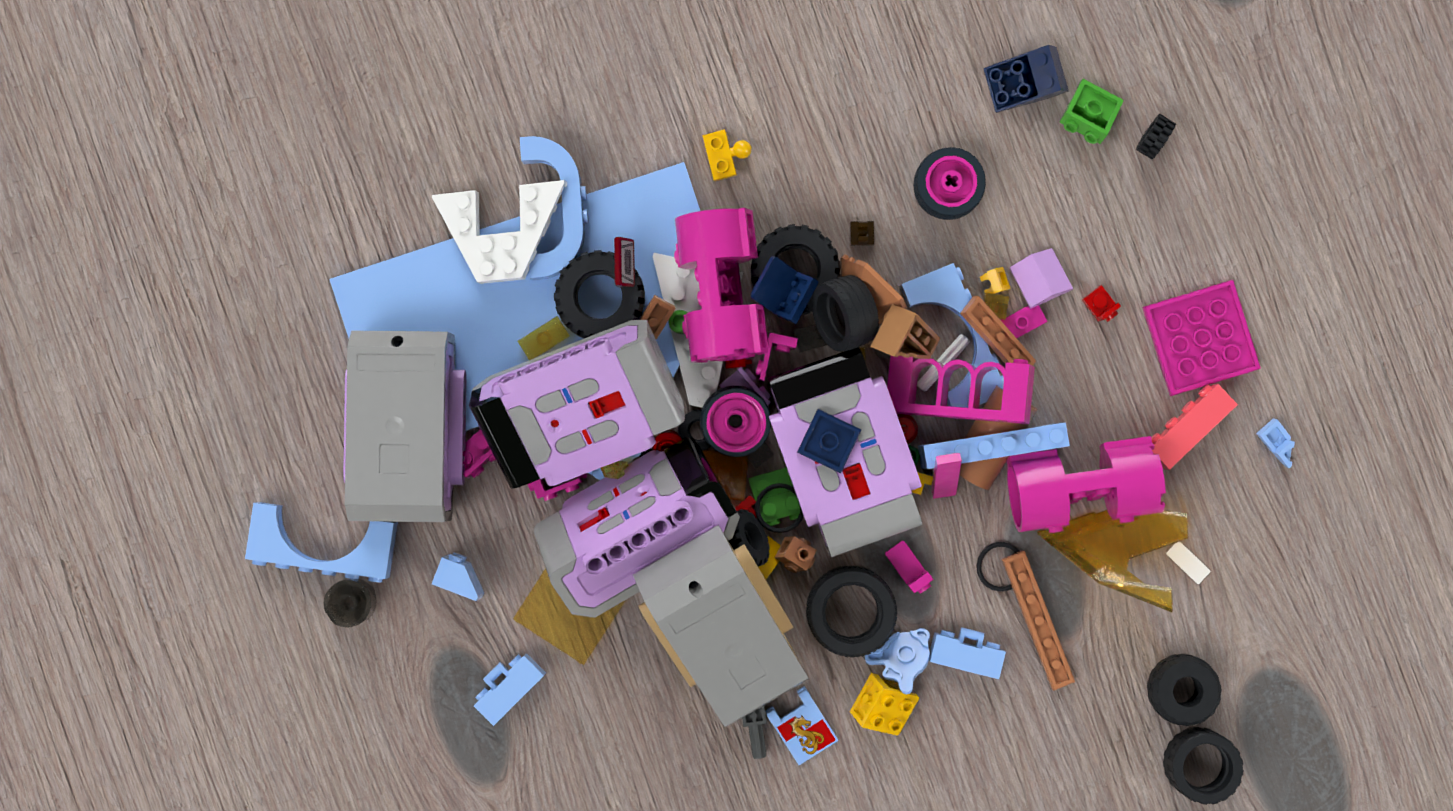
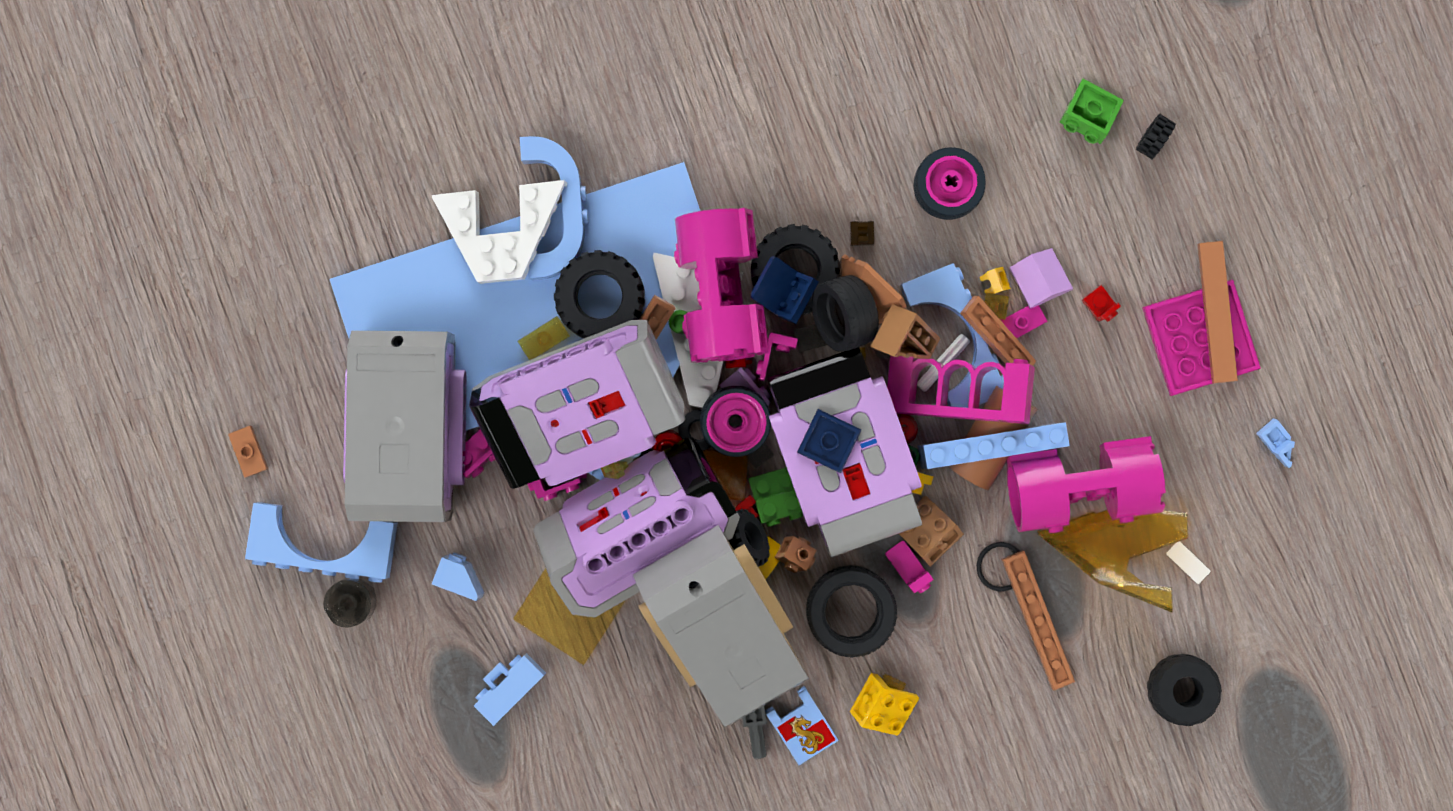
(248, 451): none -> nougat plate
(624, 262): slope -> none
(721, 155): yellow plate -> none
(758, 514): black tyre -> none
(903, 656): light blue tile -> none
(934, 534): none -> medium nougat bracket
(946, 475): dark pink tile -> none
(977, 658): light blue piece -> none
(1026, 78): dark blue slope -> none
(1192, 425): coral brick -> none
(1217, 312): none -> nougat tile
(1226, 781): black tyre -> none

